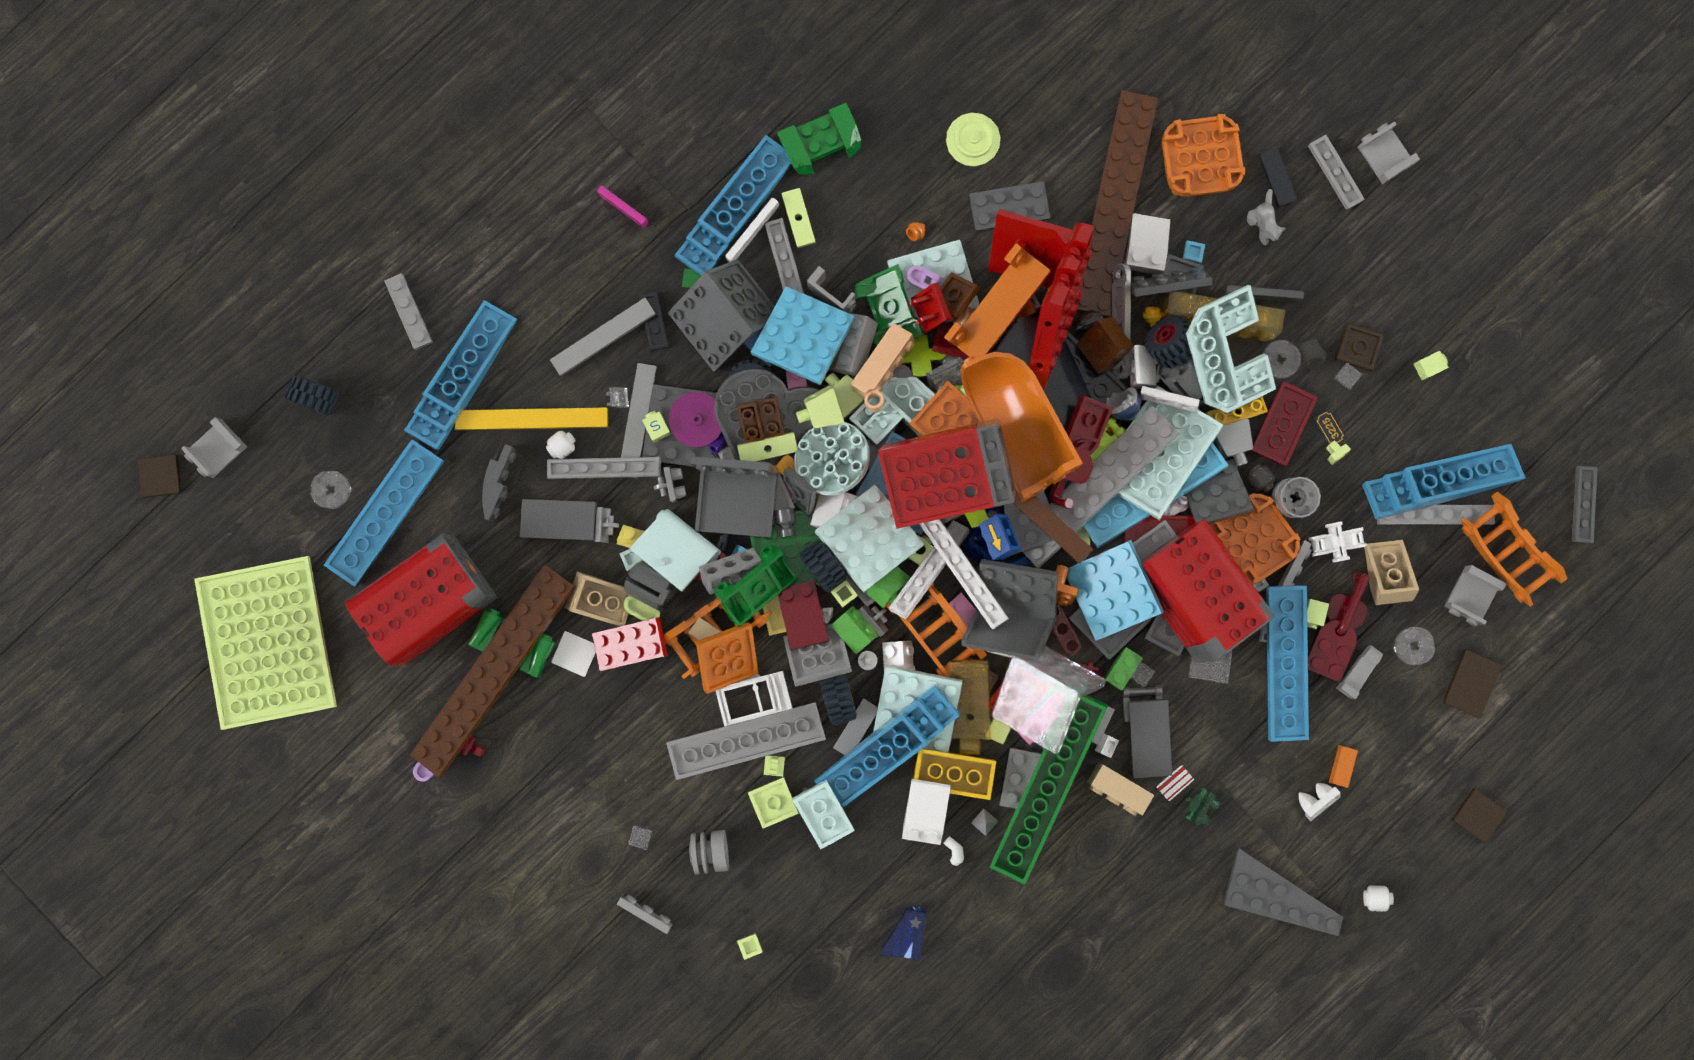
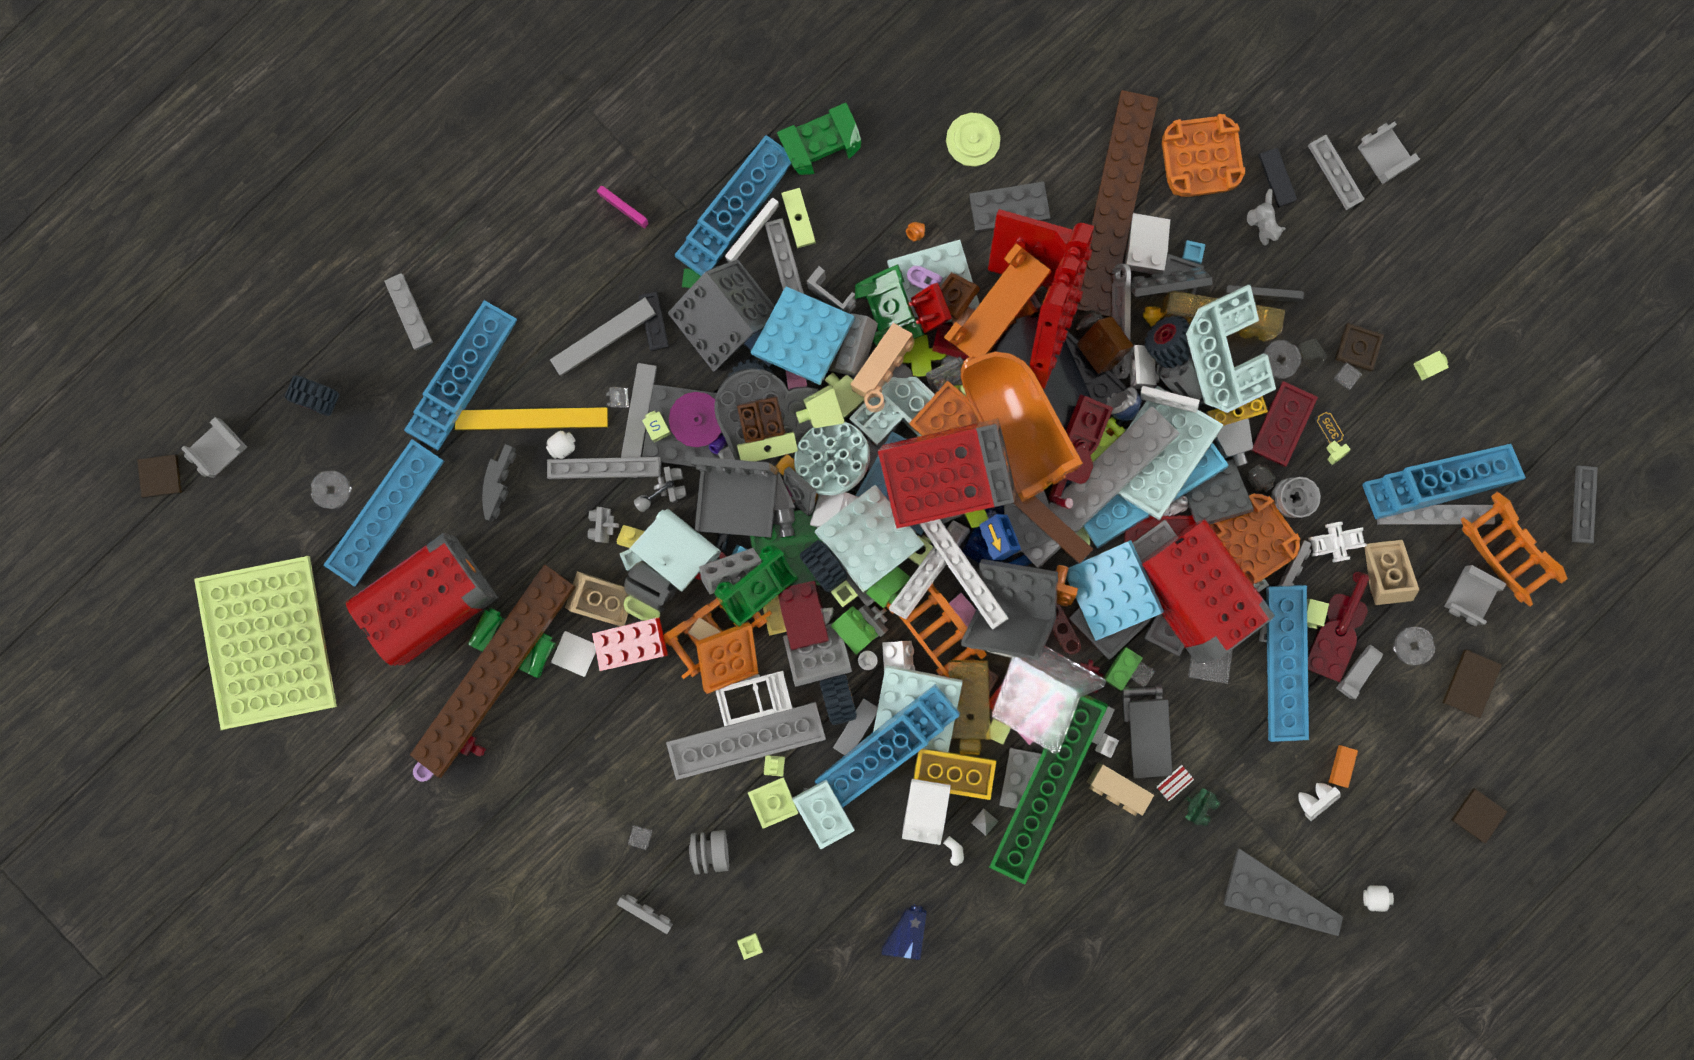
(558, 519): dark grey tile -> none
(643, 502): none -> hinge

